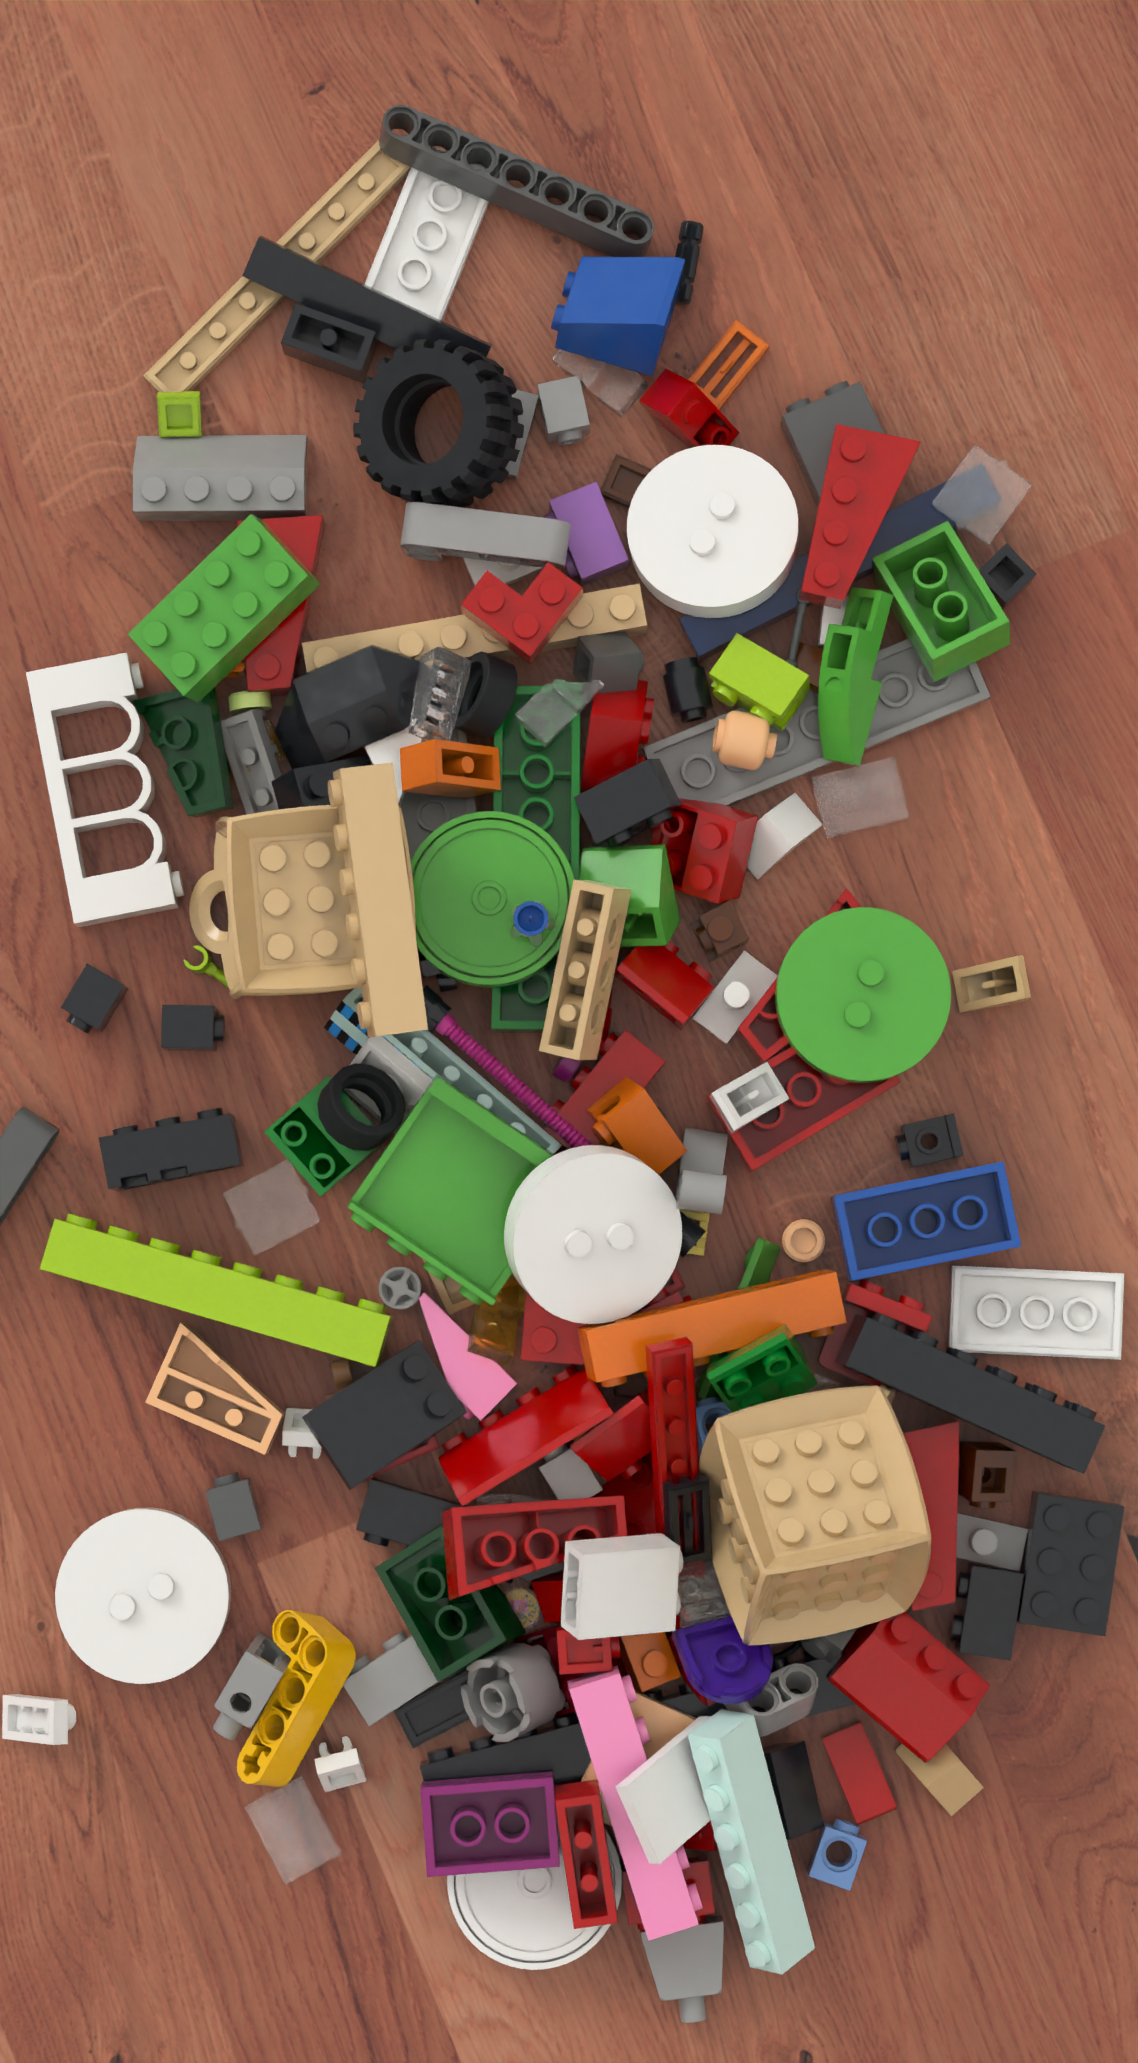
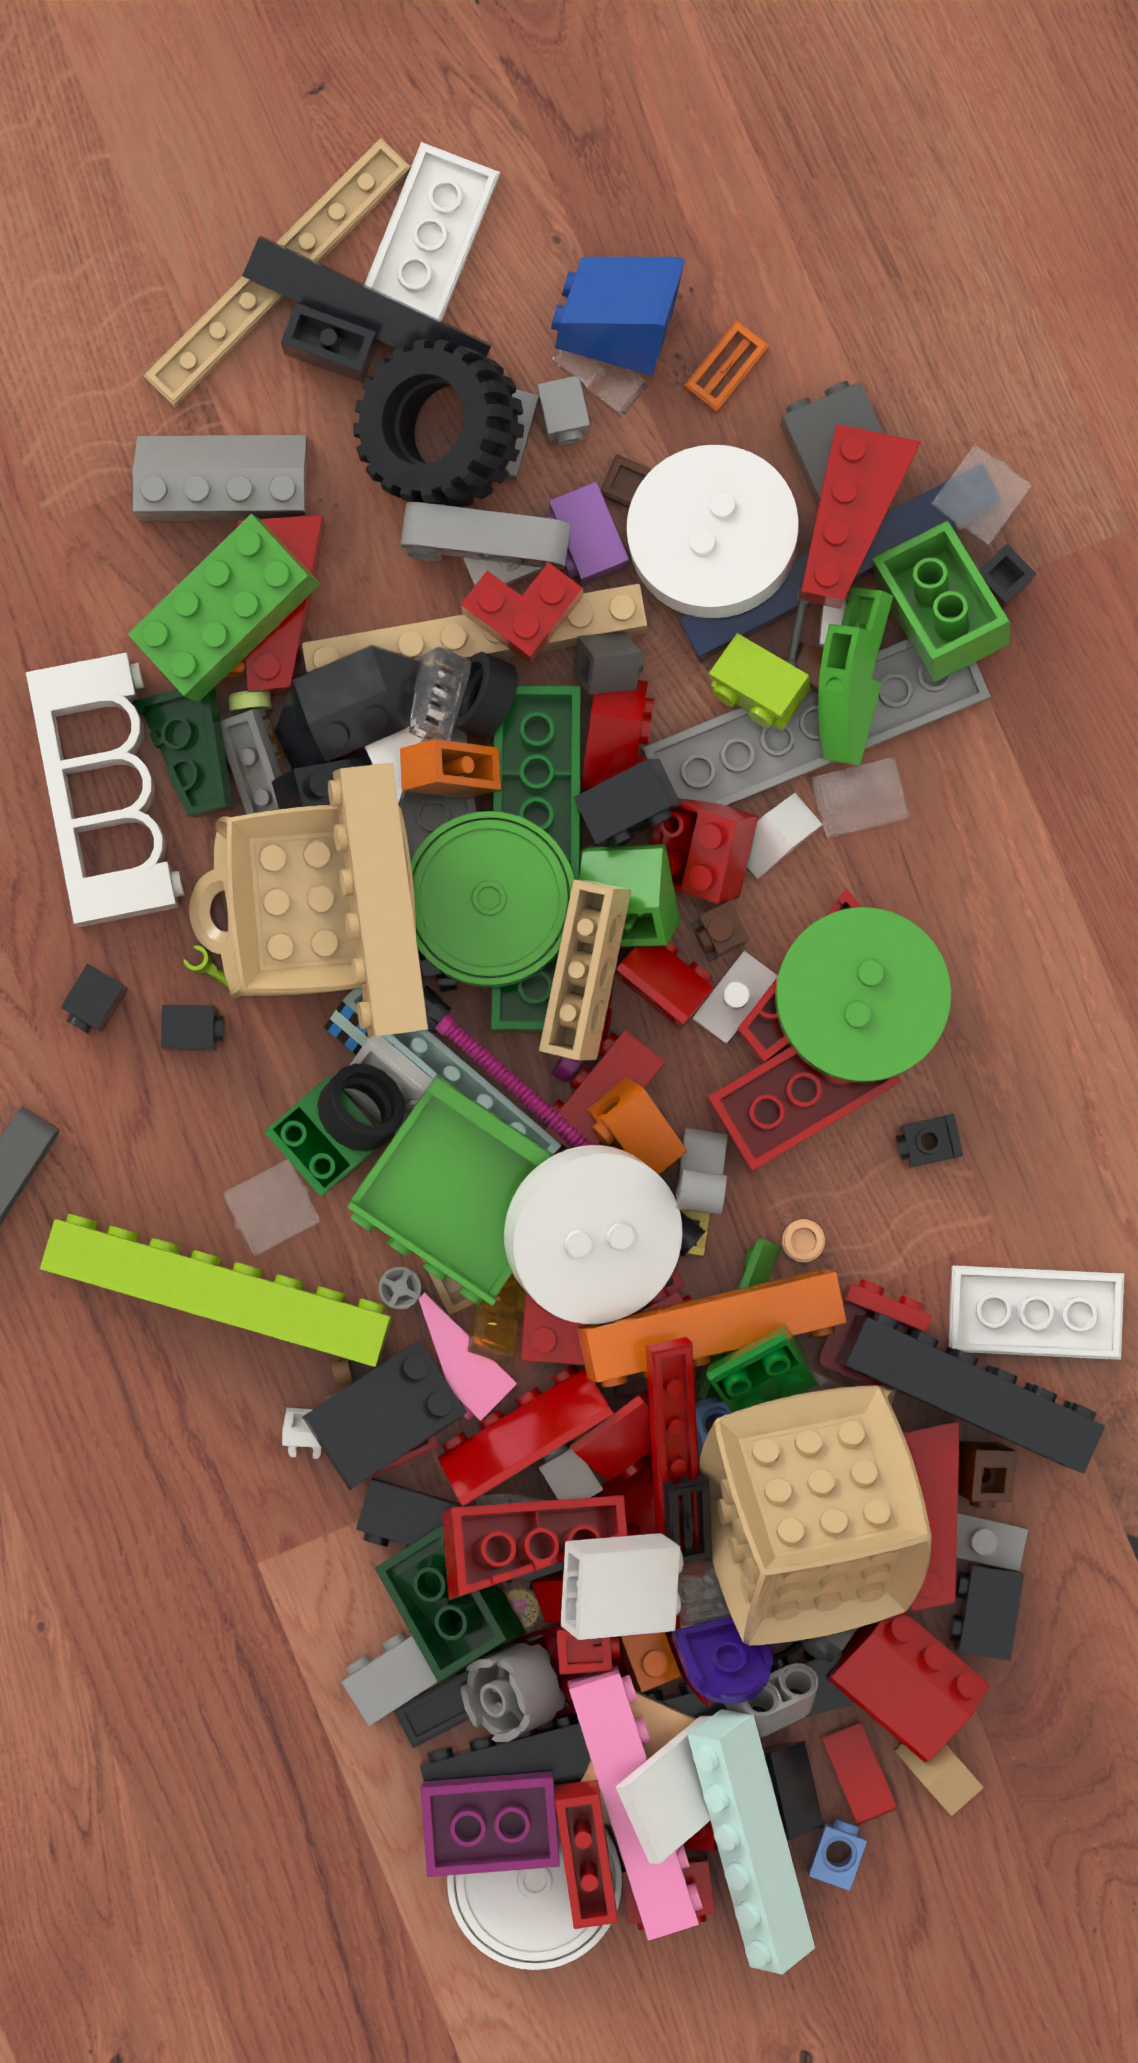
(37, 1719): white tile -> none
(143, 1595): white brick -> none
(170, 1150): black wedge -> none
(179, 414): lime tile -> none
(213, 1394): light nougat wedge -> none
(233, 1506): dark grey brick -> none
(254, 1676): light grey torso -> none
(293, 1830): clear plate -> none
(301, 1699): yellow beam -> none
(340, 1768): white tile -> none
(506, 166): dark grey beam -> none
(530, 921): blue piece -> none
(556, 707): clear slope -> none
(687, 412): red slope -> none
(687, 689): black brick -> none
(688, 249): black axle -> none
(688, 1966): light grey torso -> none
(743, 740): light nougat head -> none
(748, 1097): white slope -> none
(925, 1221): blue brick -> none
(992, 984): tan slope -> none
(1069, 1563): black brick -> none

